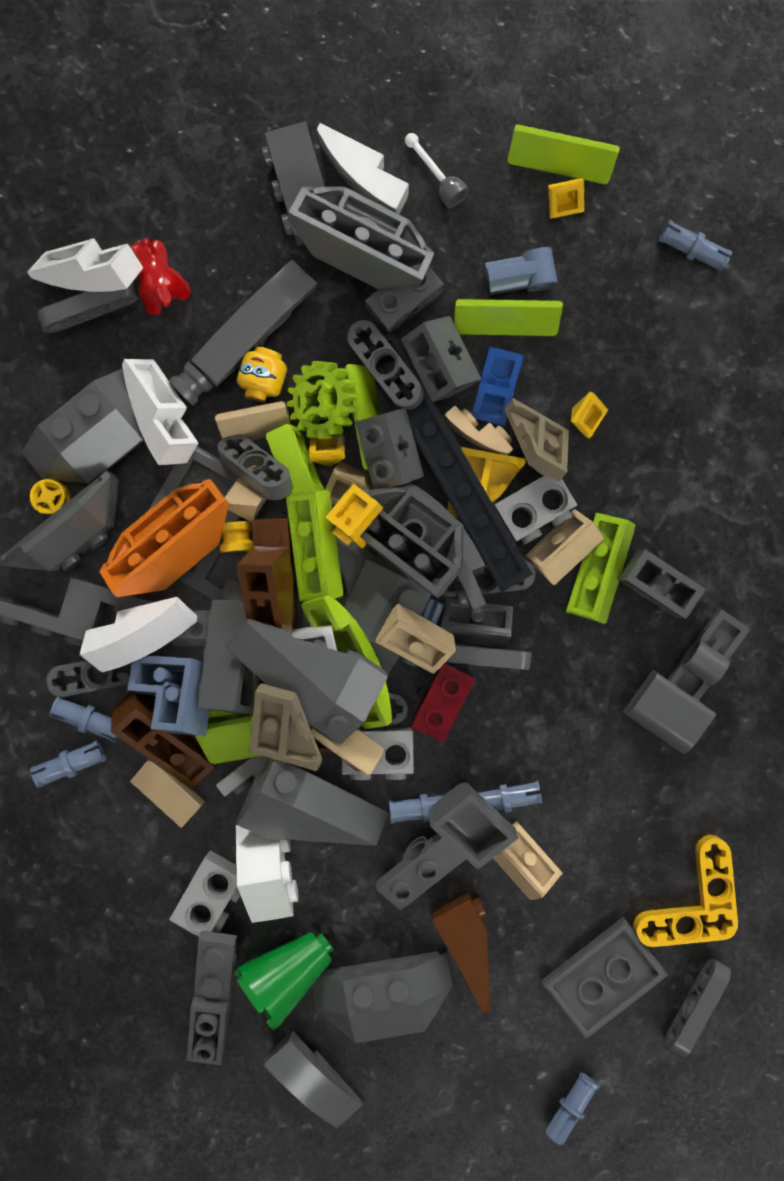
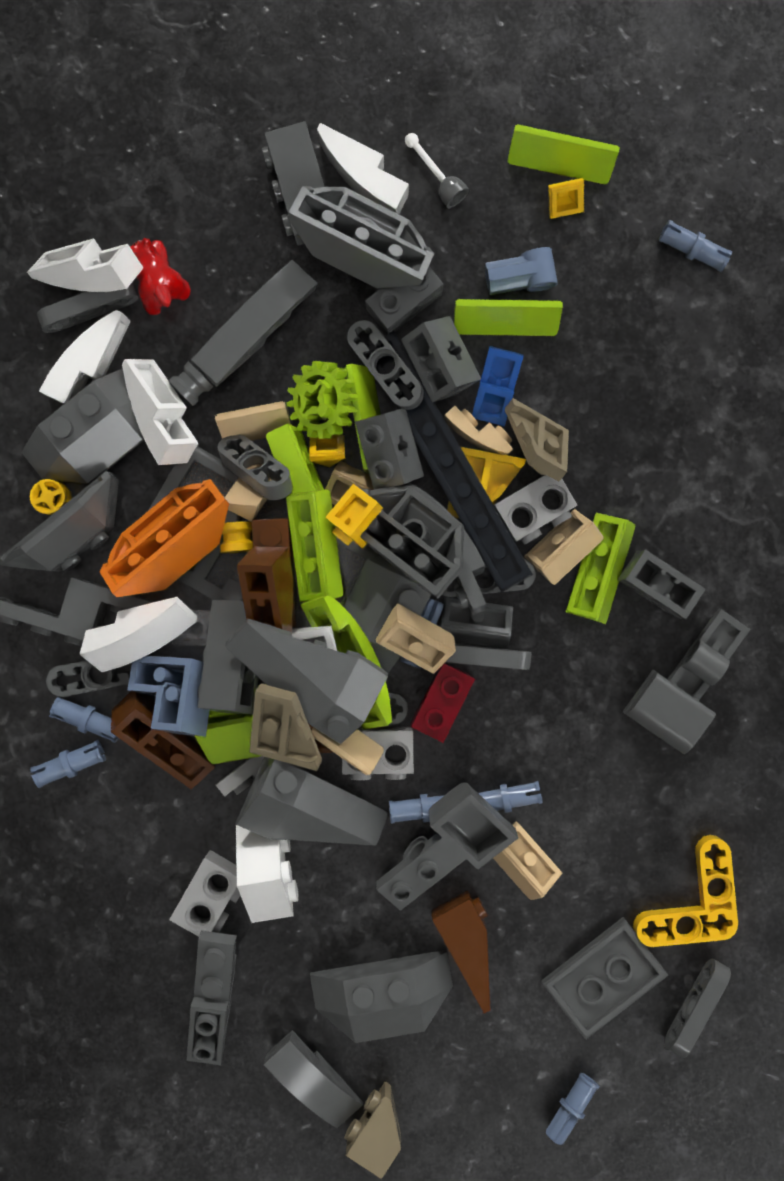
(86, 358): none -> white slope
(167, 793): tan slope -> none
(261, 374): yellow head -> none
(284, 976): green cone -> none
(377, 1135): none -> dark tan slope
(588, 414): yellow slope -> none

